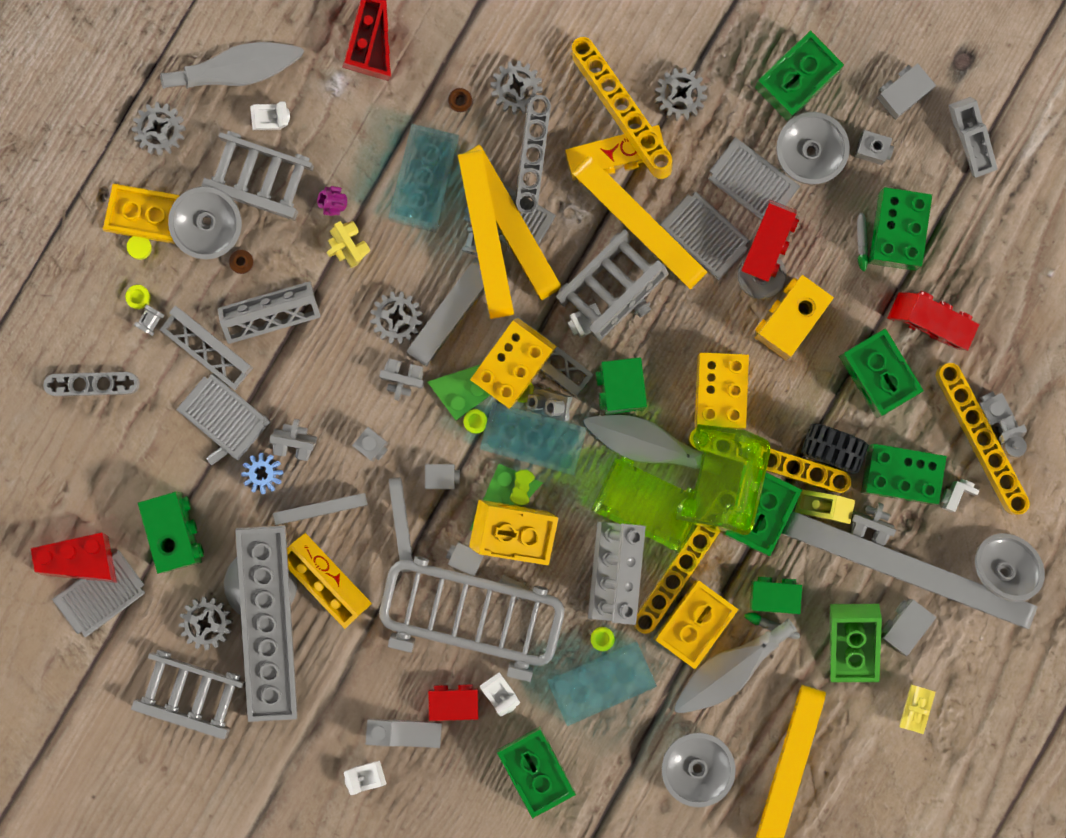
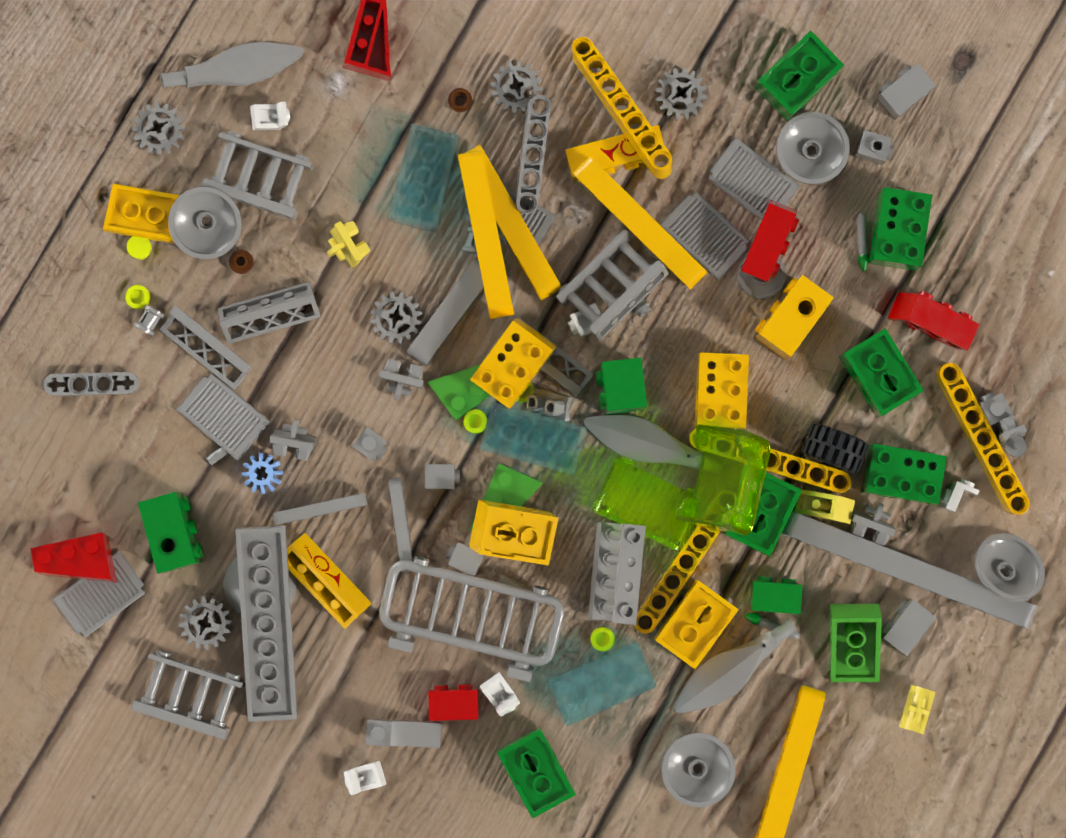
(332, 201): magenta gear -> none
(522, 481): lime piece -> none
(973, 135): light grey slope -> none

